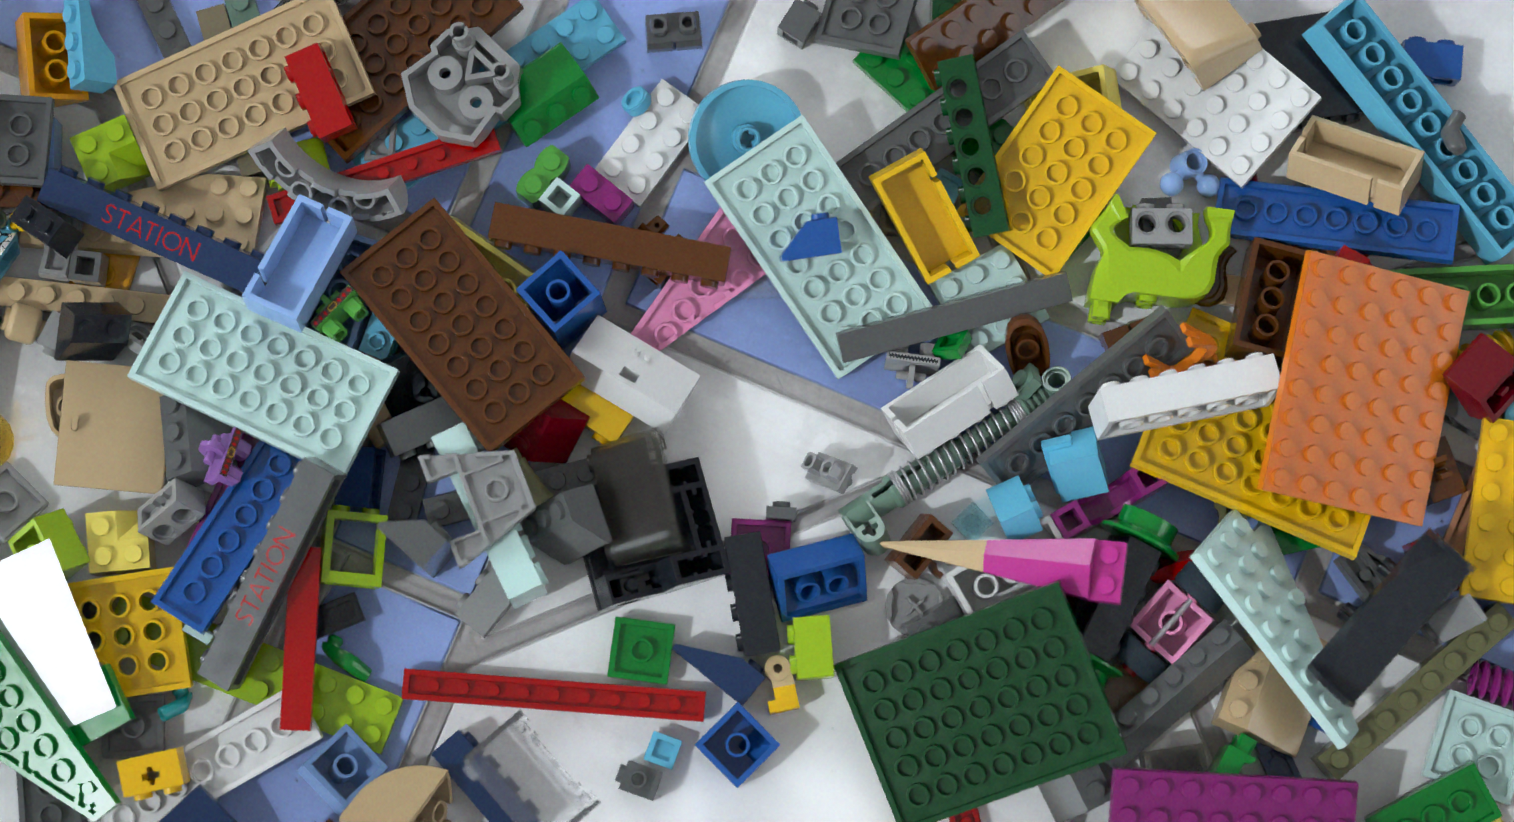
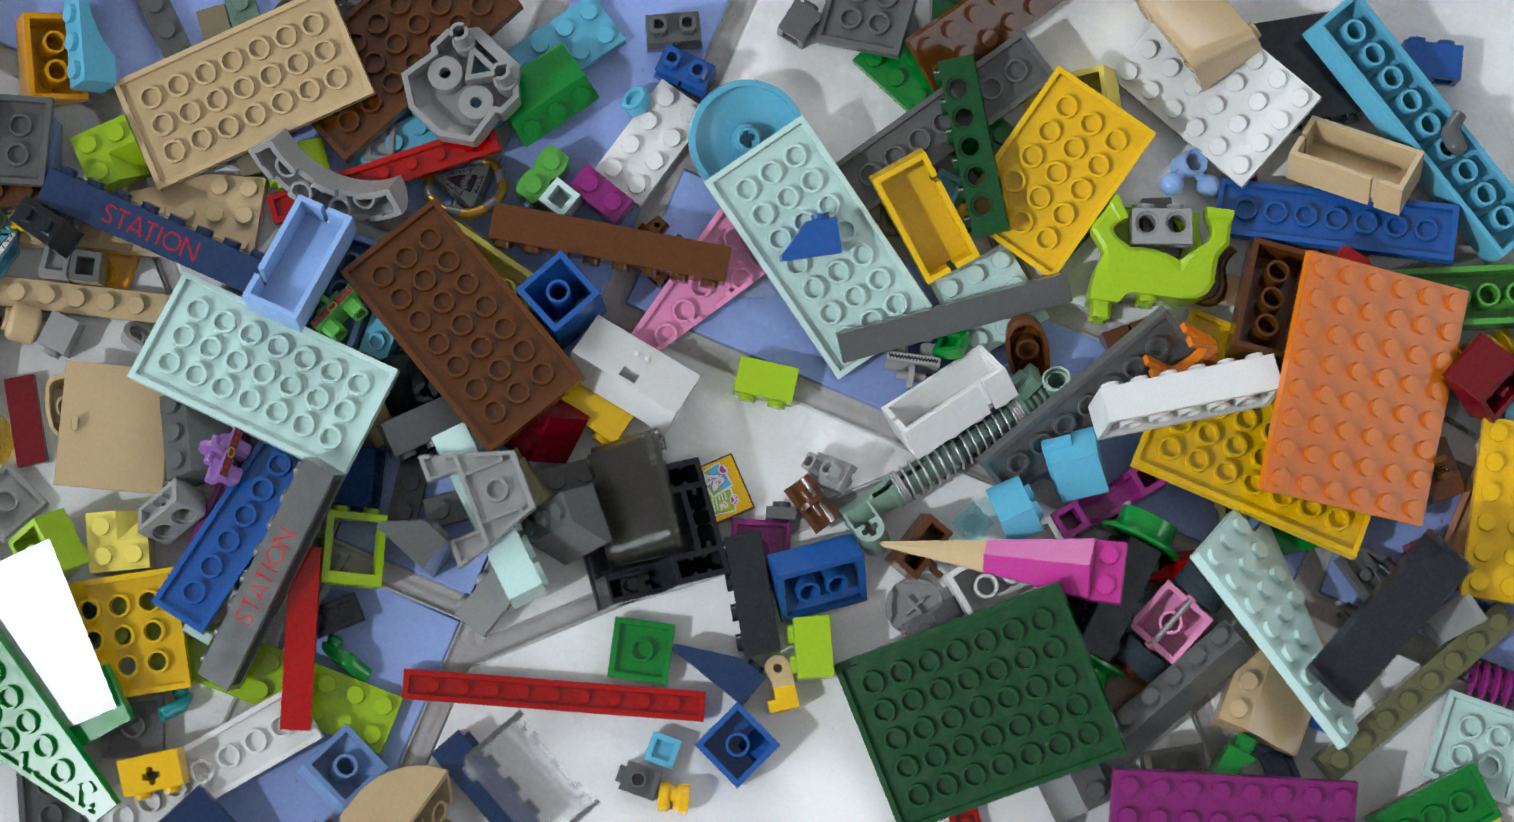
(26, 421): none -> dark red tile
(92, 331): black slope -> none
(319, 93): red brick -> none
(467, 186): none -> piece
(673, 797): none -> yellow wheel
(679, 66): none -> blue hips
(726, 488): none -> tile
(765, 382): none -> lime brick
(811, 503): none -> reddish brown hips

